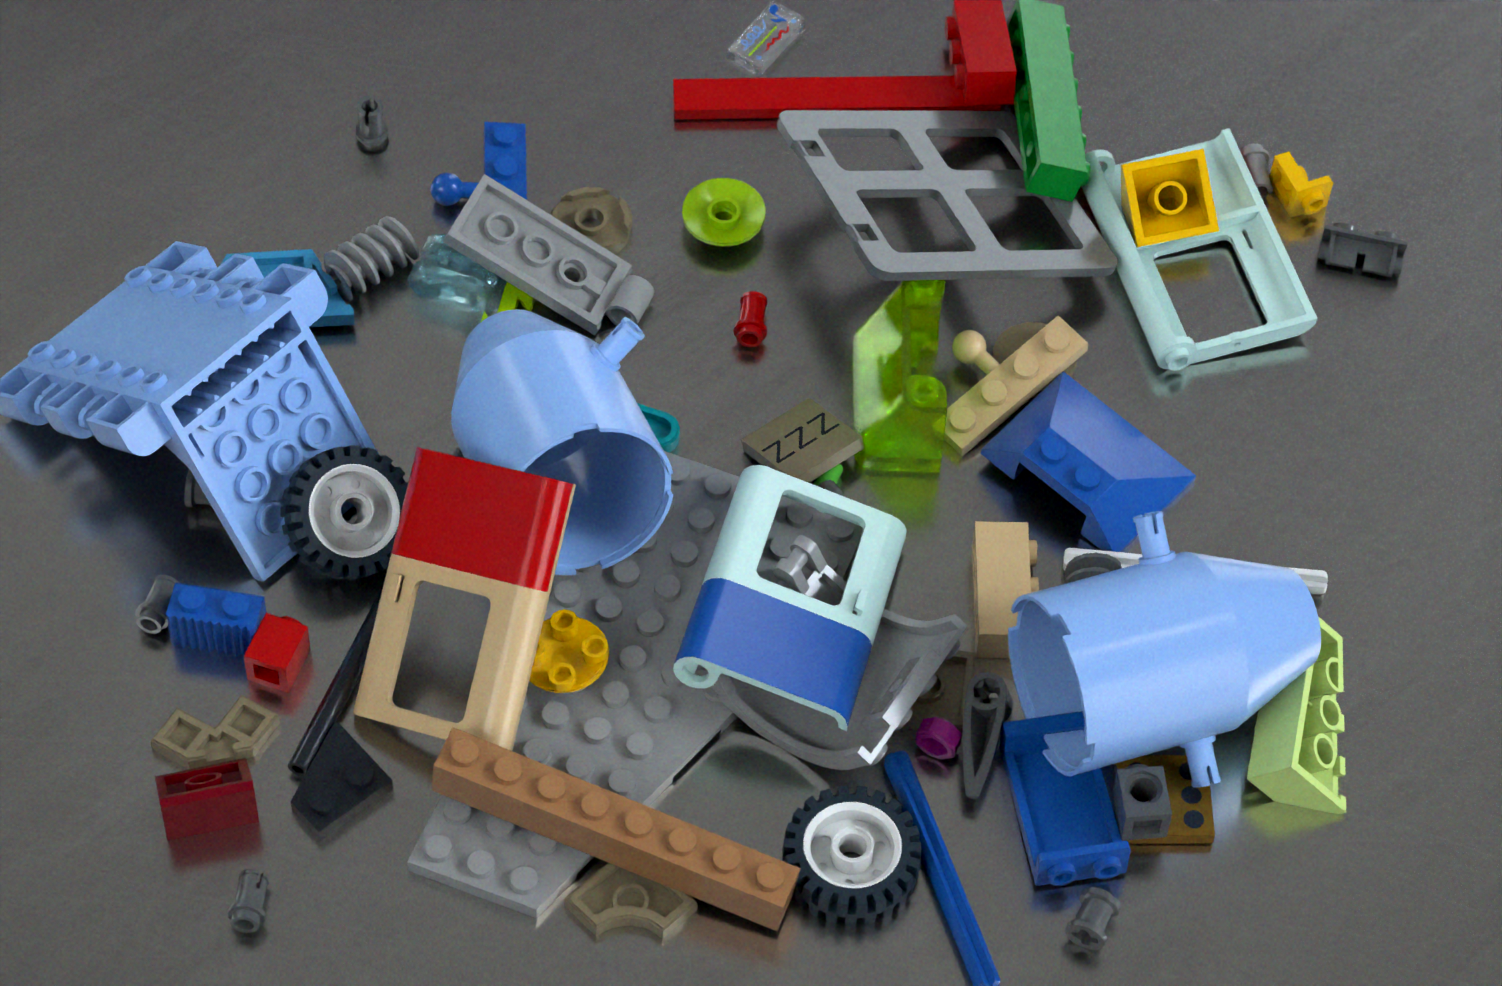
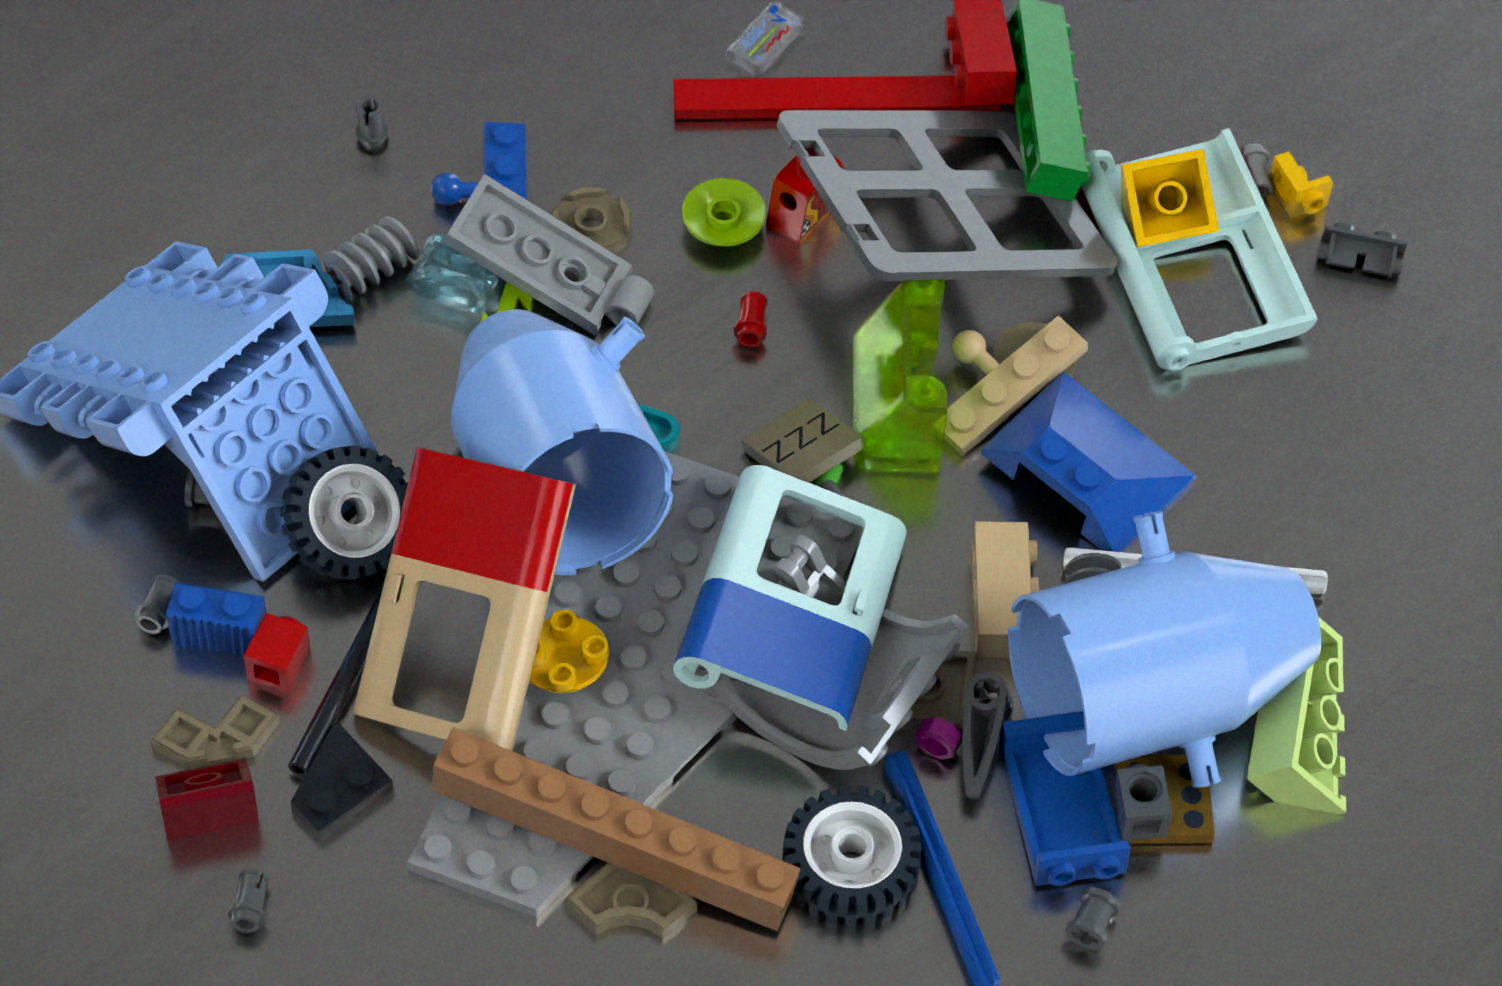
(790, 189): none -> red torso

